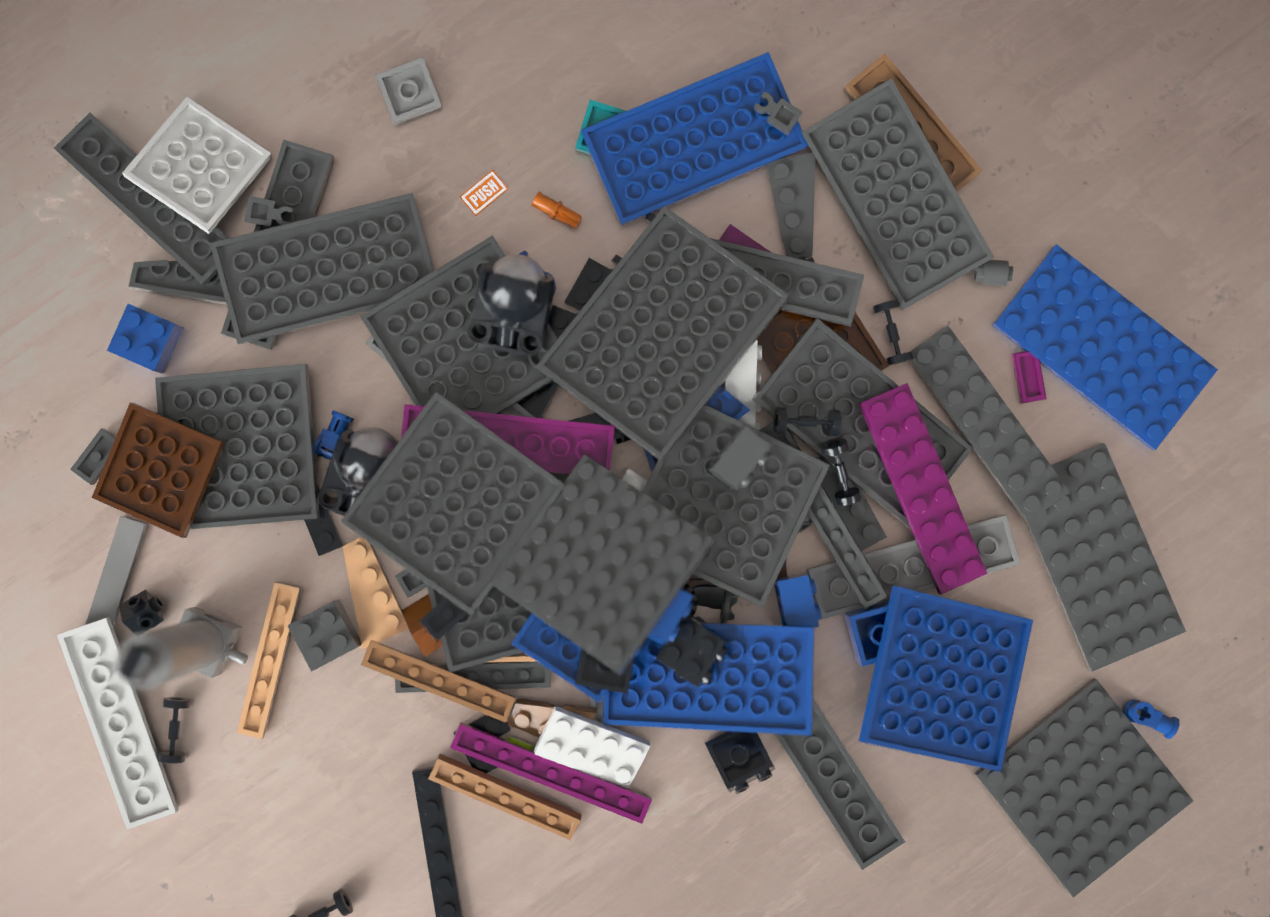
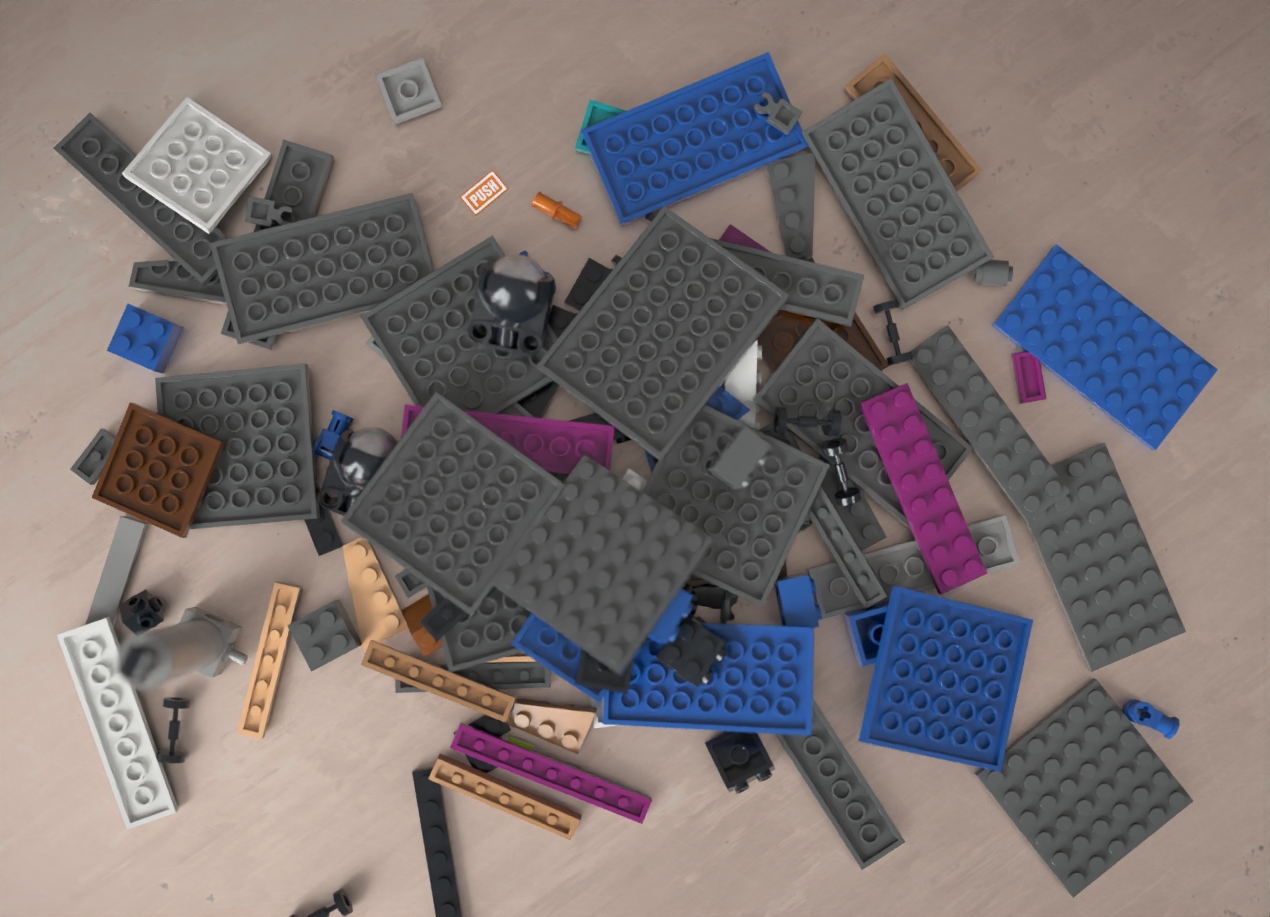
(591, 747): white plate -> none

